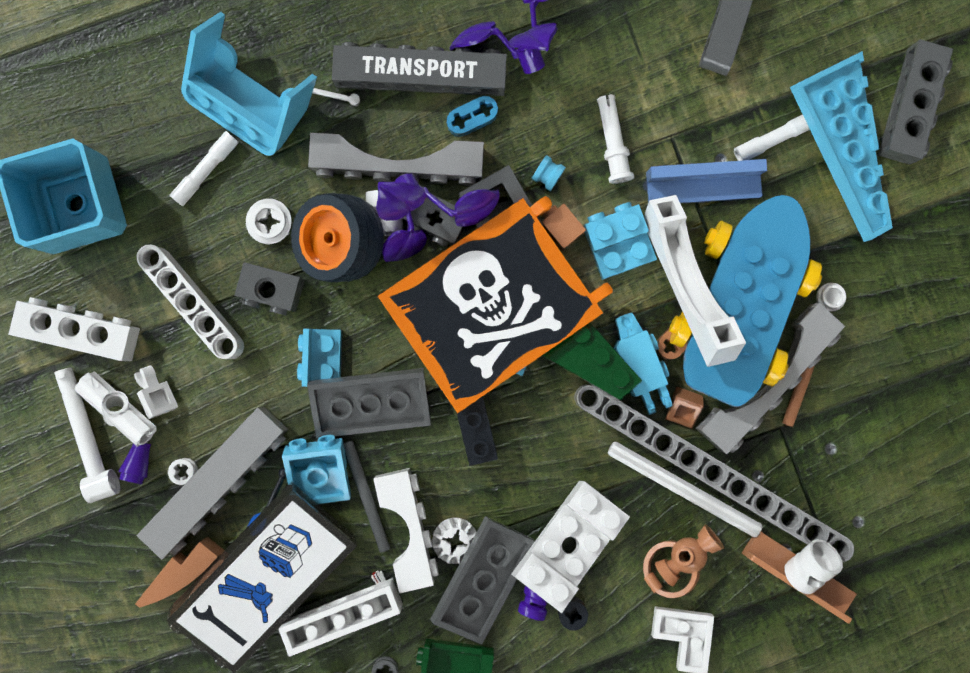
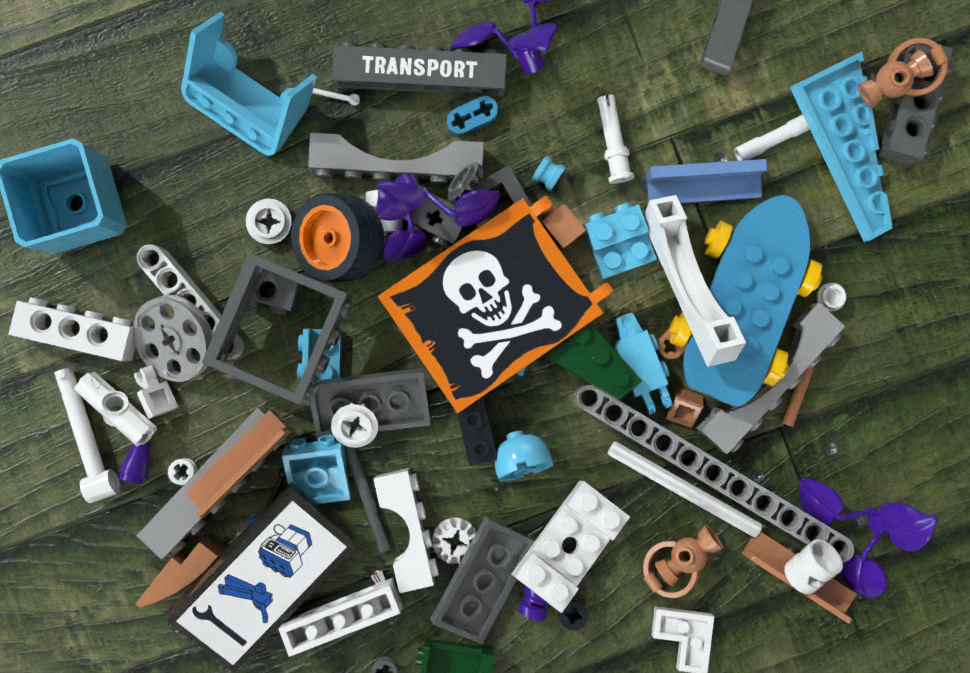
(166, 328): none -> light grey wedge
(192, 182): white piece -> none
(236, 309): none -> dark grey window
(238, 462): none -> nougat panel
(361, 435): none -> white gear
(465, 181): none -> dark grey gear
(521, 455): none -> medium azure cylinder
(898, 77): none -> nougat piece
(907, 529): none -> dark purple plant

